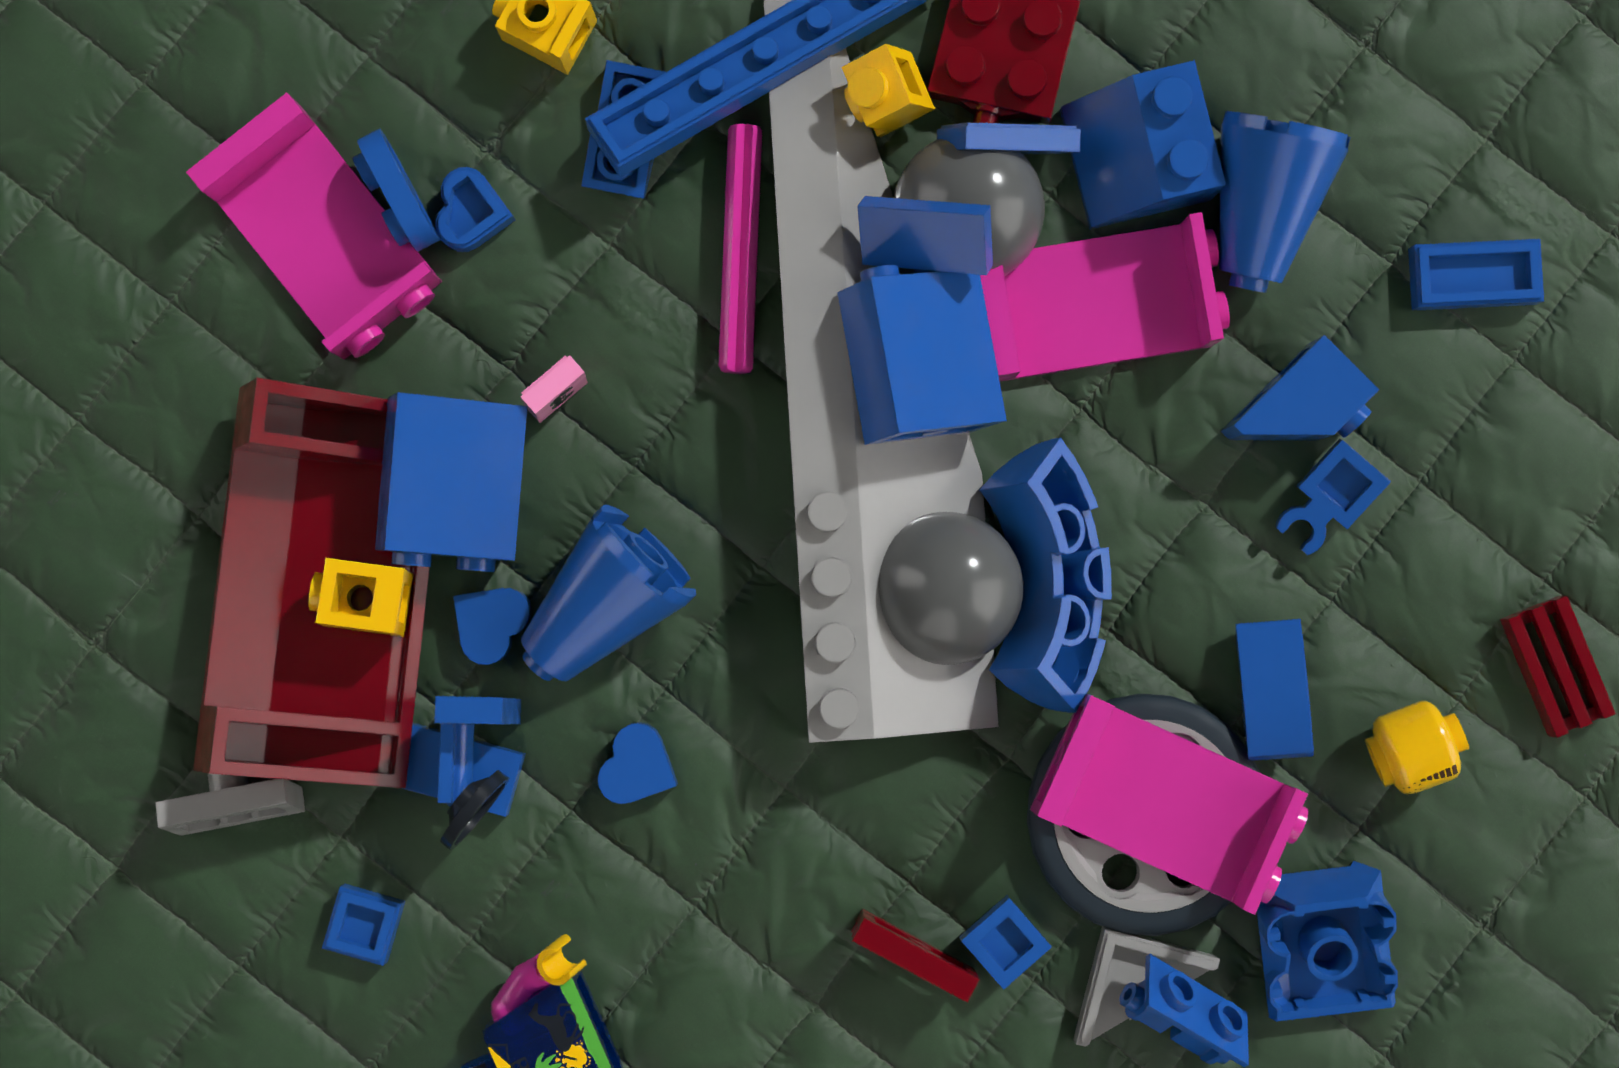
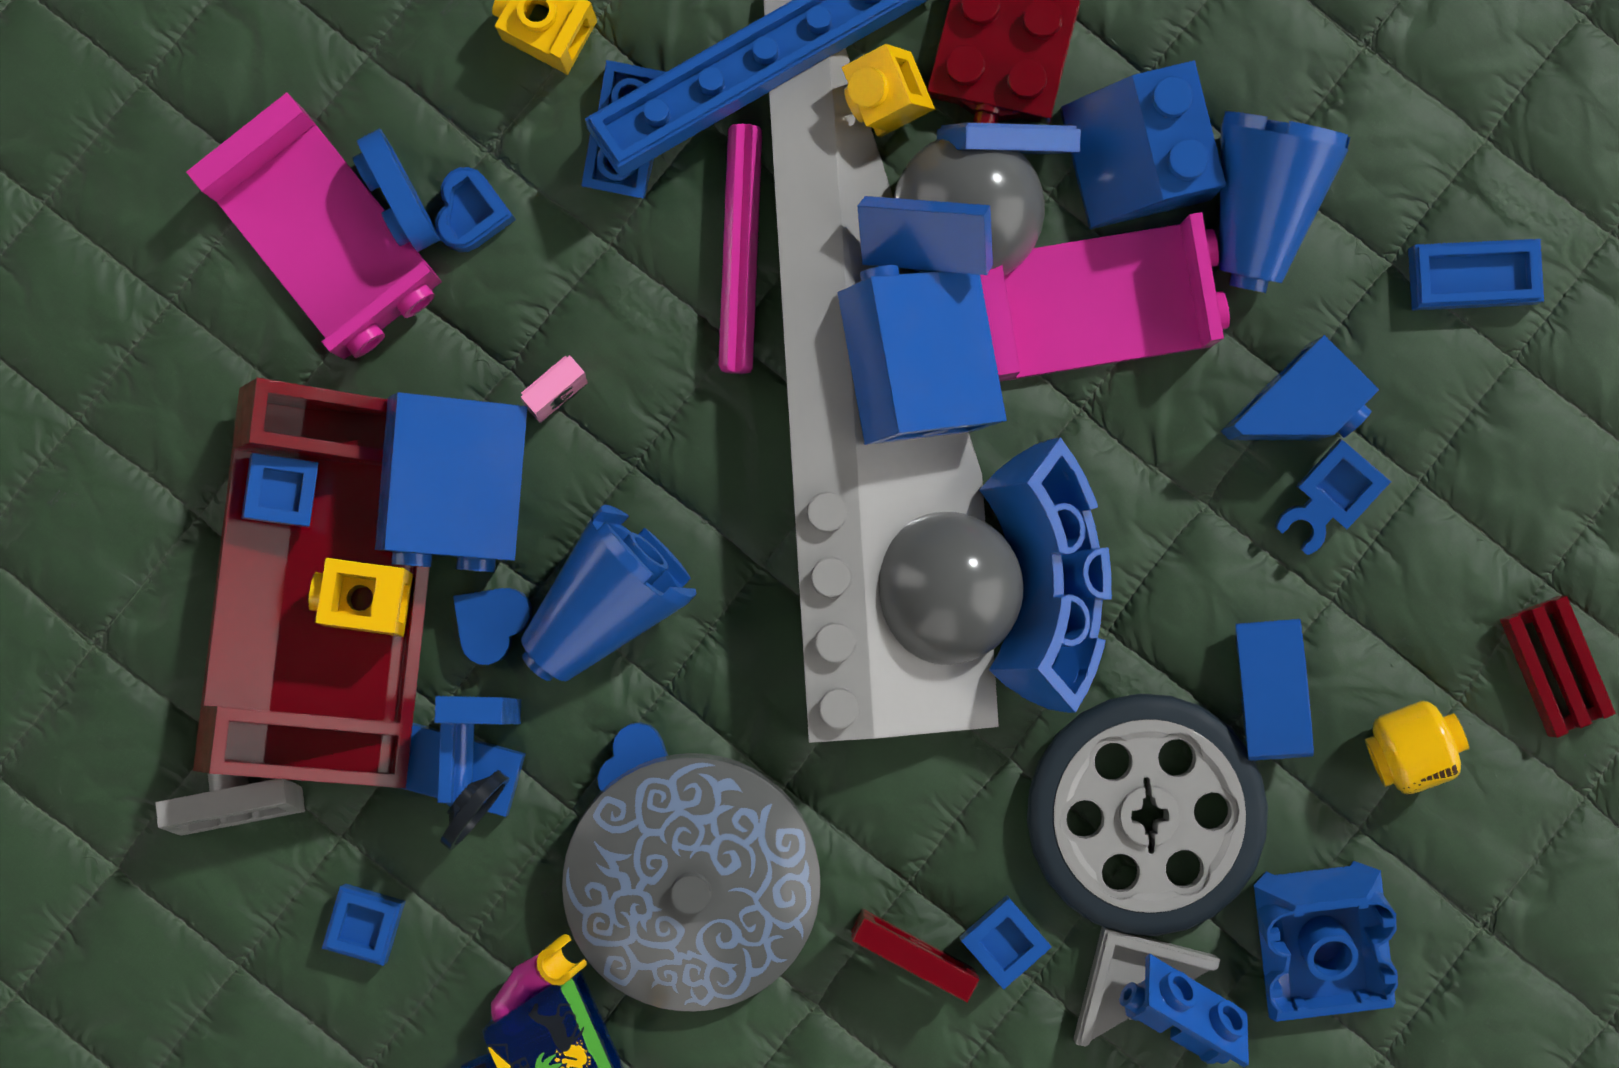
(279, 490): none -> blue plate
(691, 882): none -> dark grey dish
(1171, 803): dark pink panel -> none

